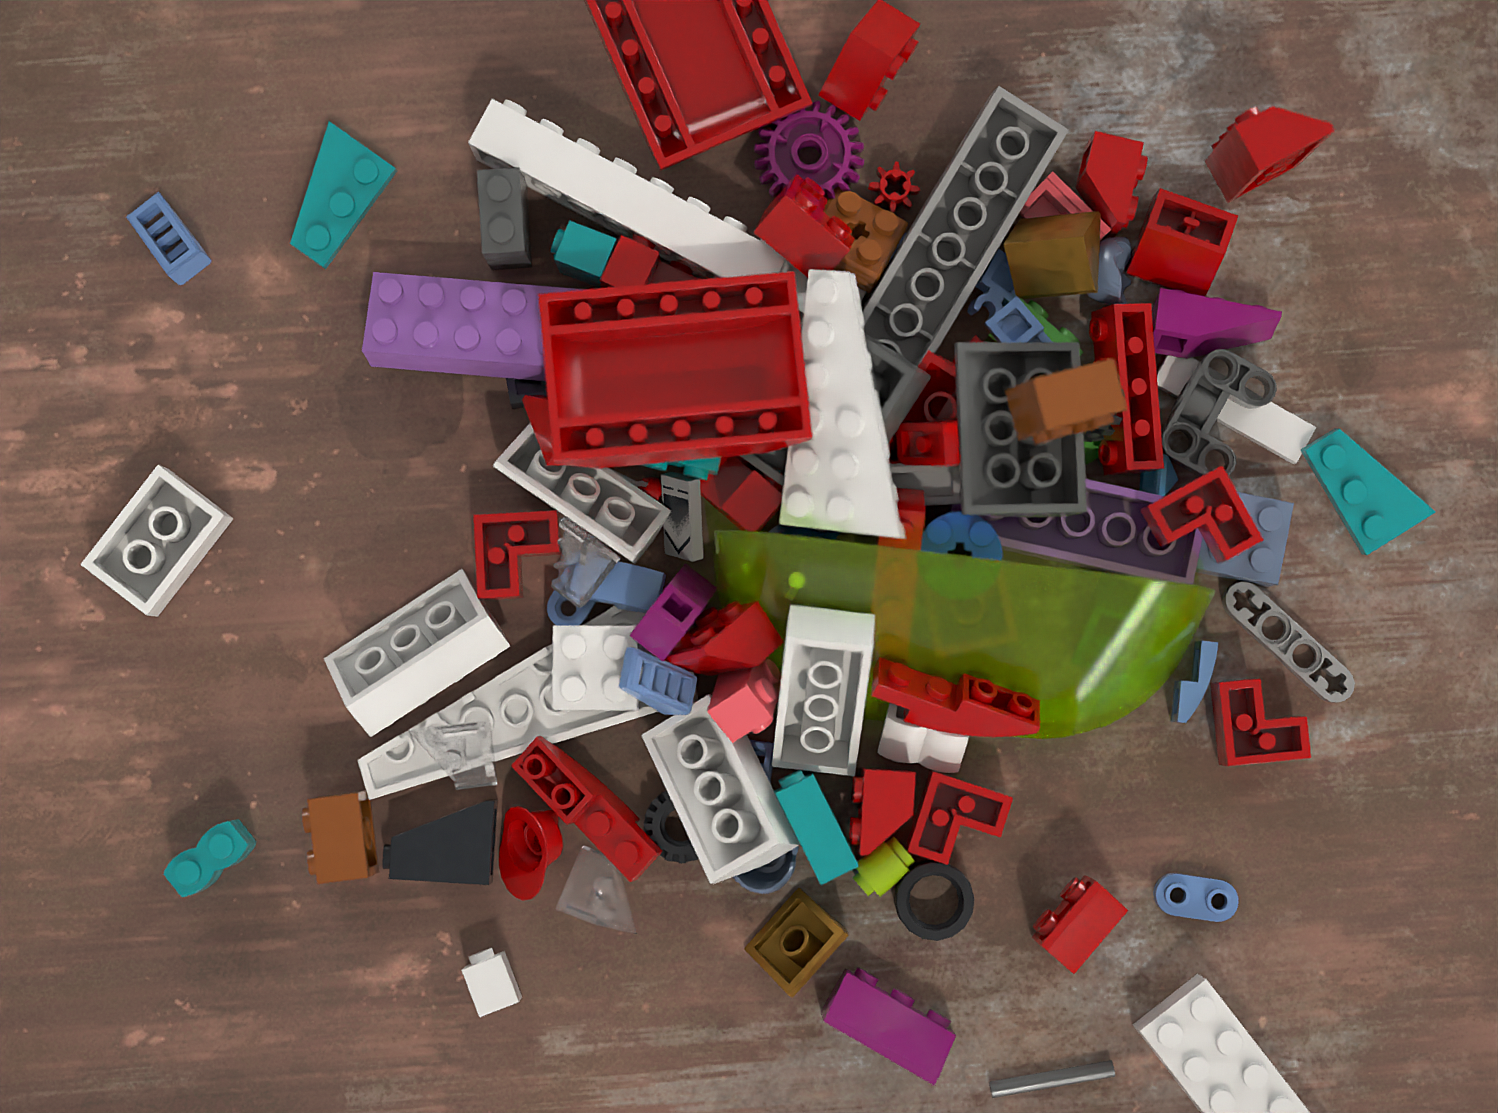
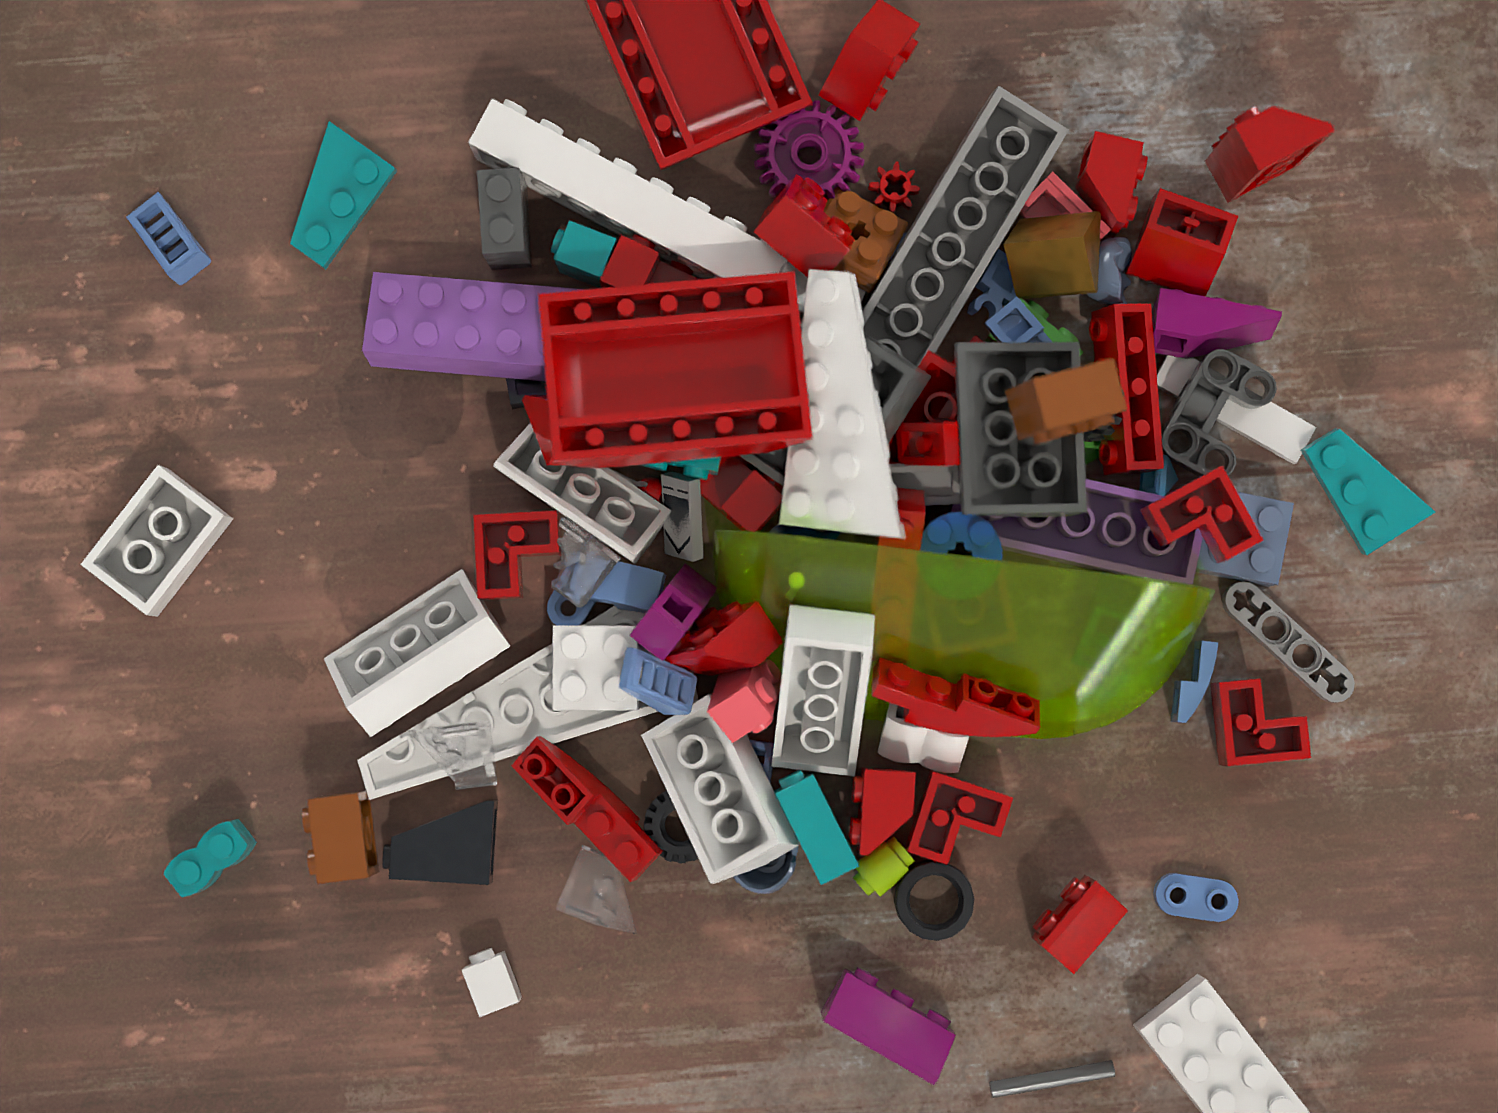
(527, 848): red piece -> none
(796, 942): pearl gold slope -> none

